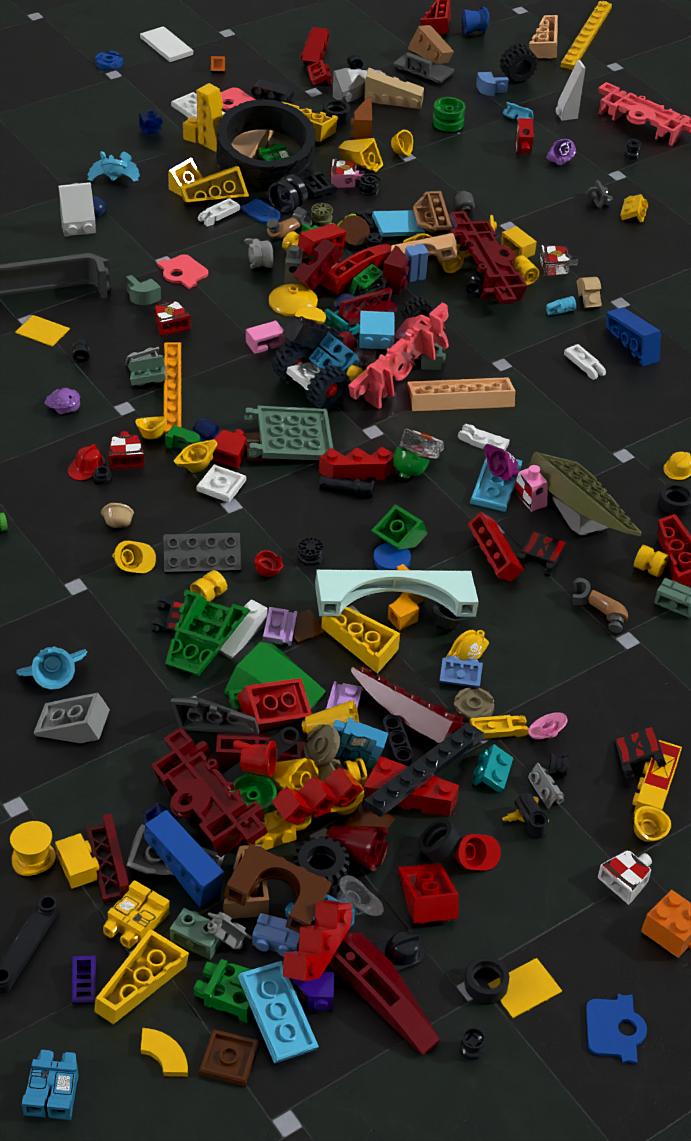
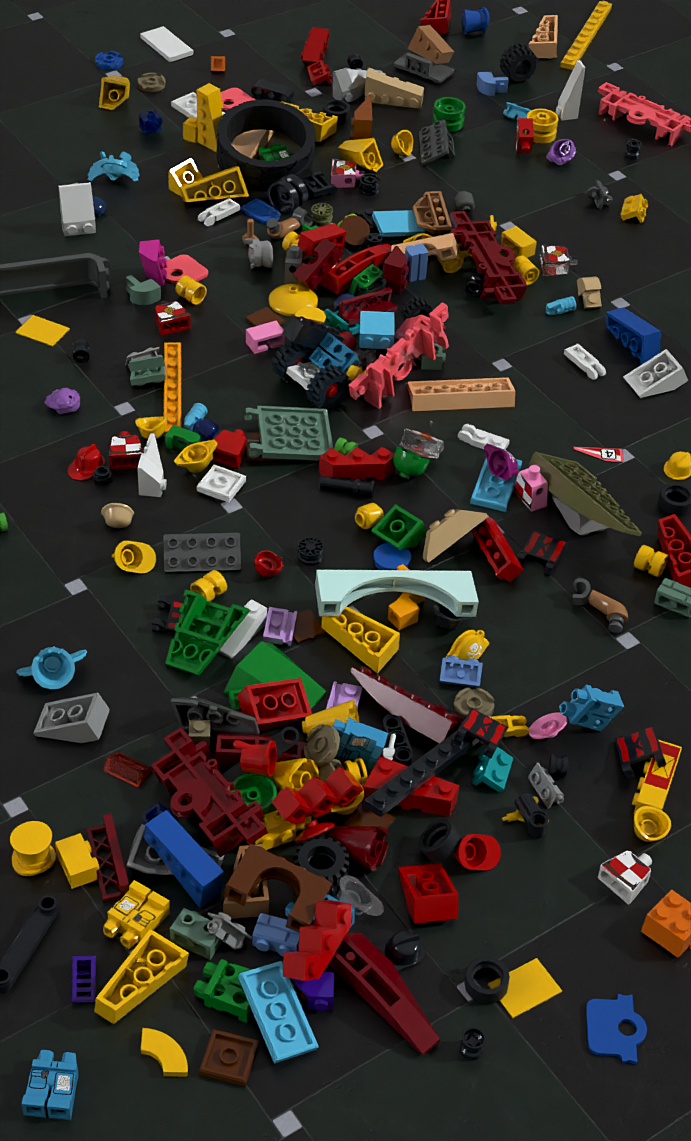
(113, 91): none -> yellow slope
(127, 769): none -> clear red slope
(150, 470): none -> white wedge
(151, 82): none -> dark tan tile
(153, 260): none -> dark pink slope
(190, 290): none -> yellow wheel
(197, 411): none -> medium azure hinge
(199, 731): none -> dark tan brick
(250, 231): none -> medium nougat bar
(264, 316): none -> reddish brown piece
(313, 829): none -> red dish
(345, 447): none -> bright green wheel
(368, 515): none -> yellow head
(389, 752): none -> white hand
(435, 142): none -> dark grey bracket
(449, 530): none -> tan wedge
(483, 729): none -> black flag
(544, 125): none -> yellow wheel
(590, 706): none -> dark azure hips
(606, 454): none -> sticker
(657, 375): none -> white slope

